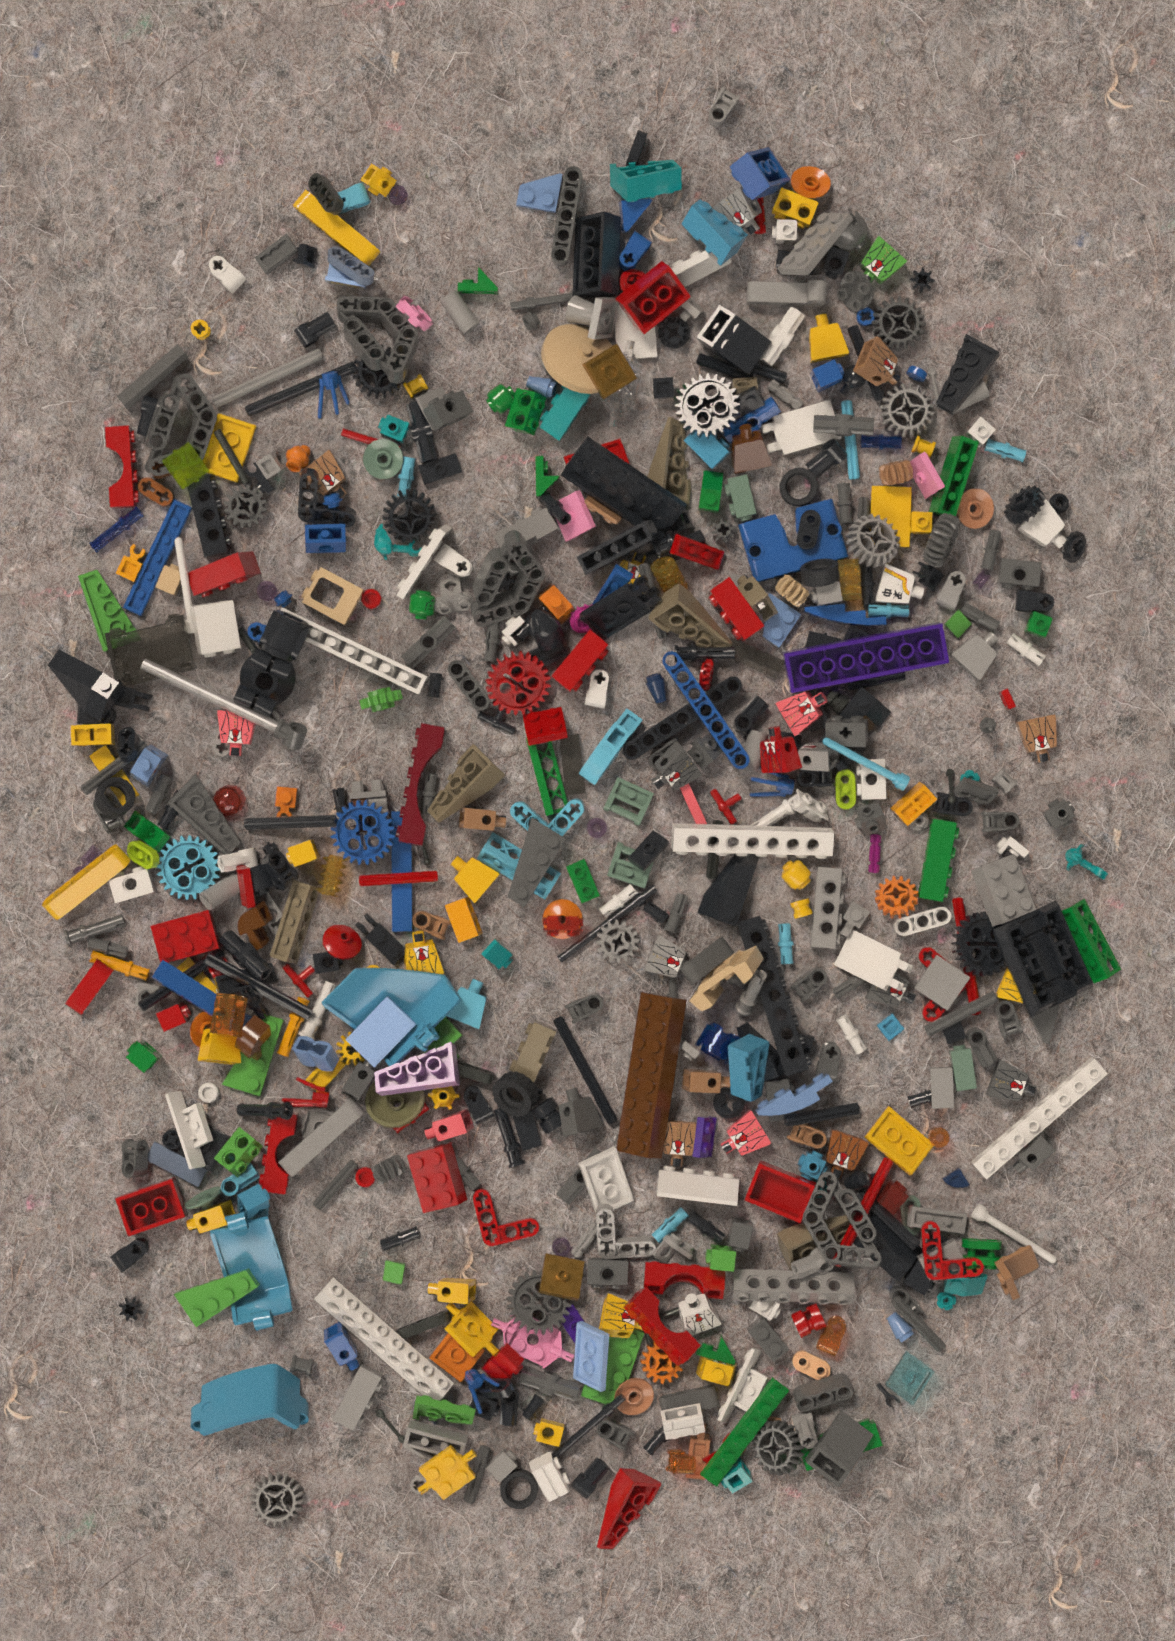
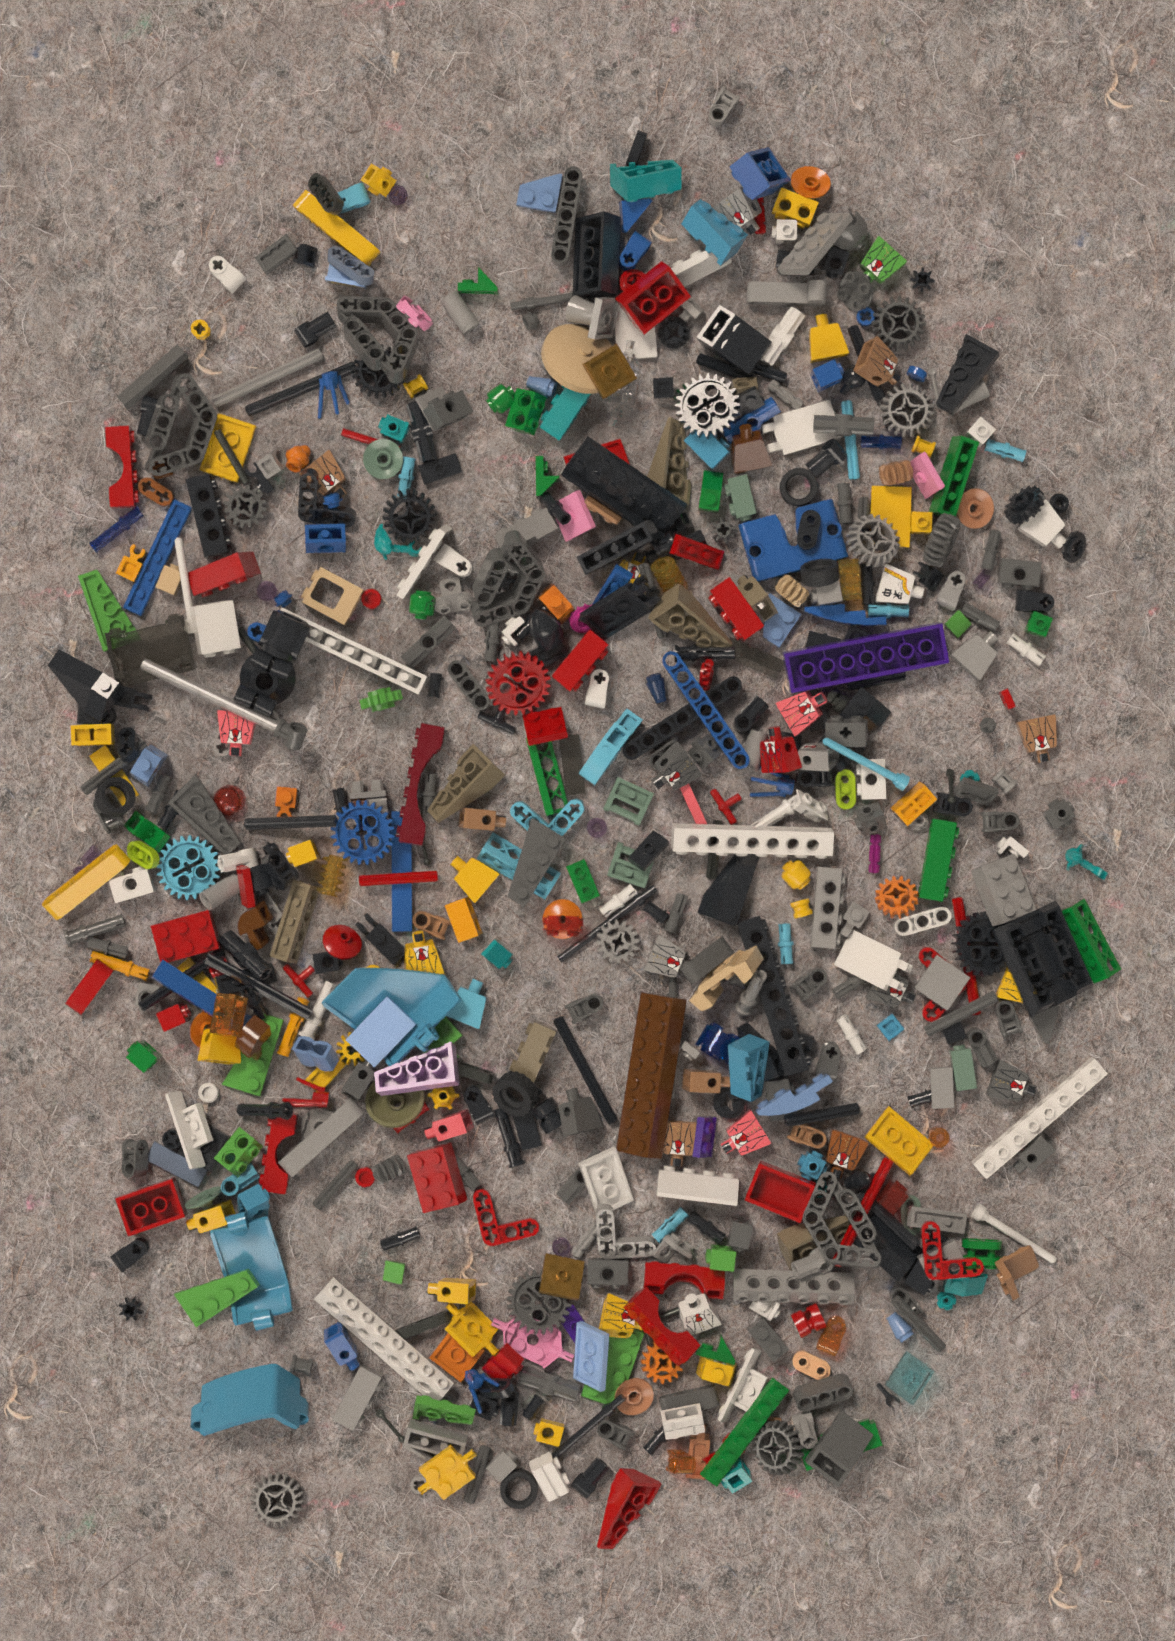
(185, 465): clear neon green piece -> none
(956, 1179): dark blue tile -> none

